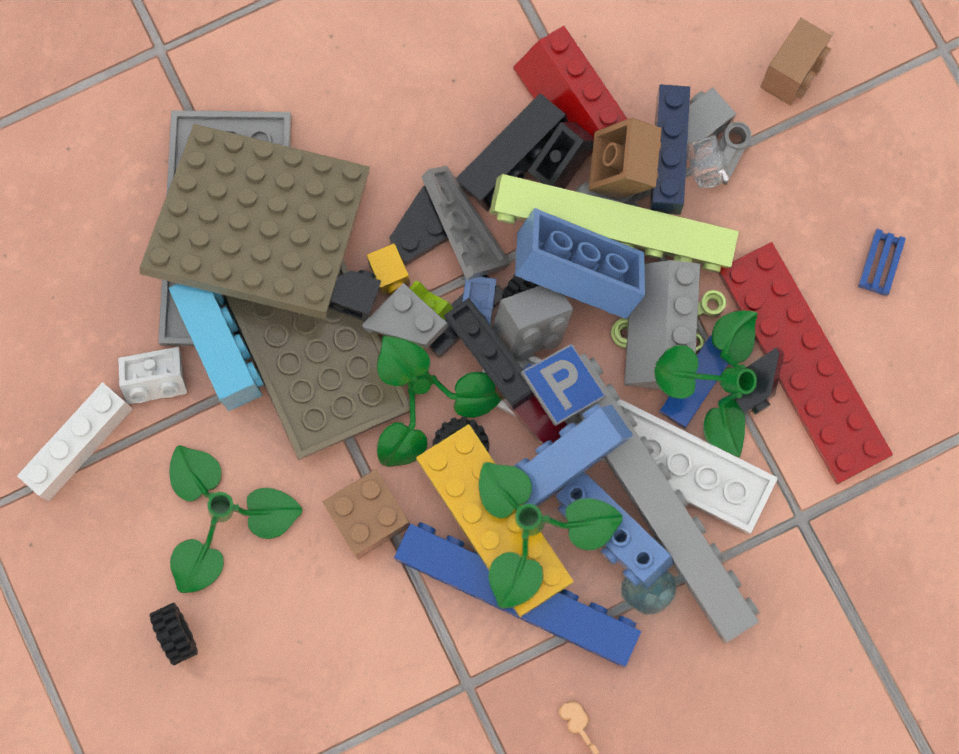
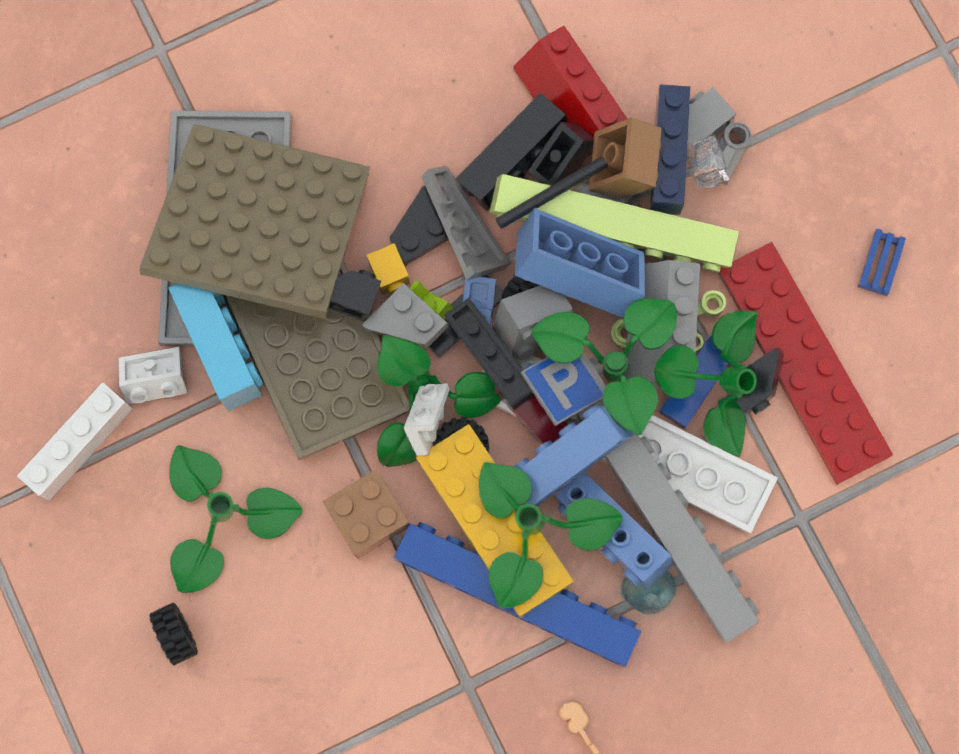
(426, 416): none -> white bracket
(551, 192): none -> black bar
(630, 400): none -> green plant
(797, 62): medium nougat brick -> none

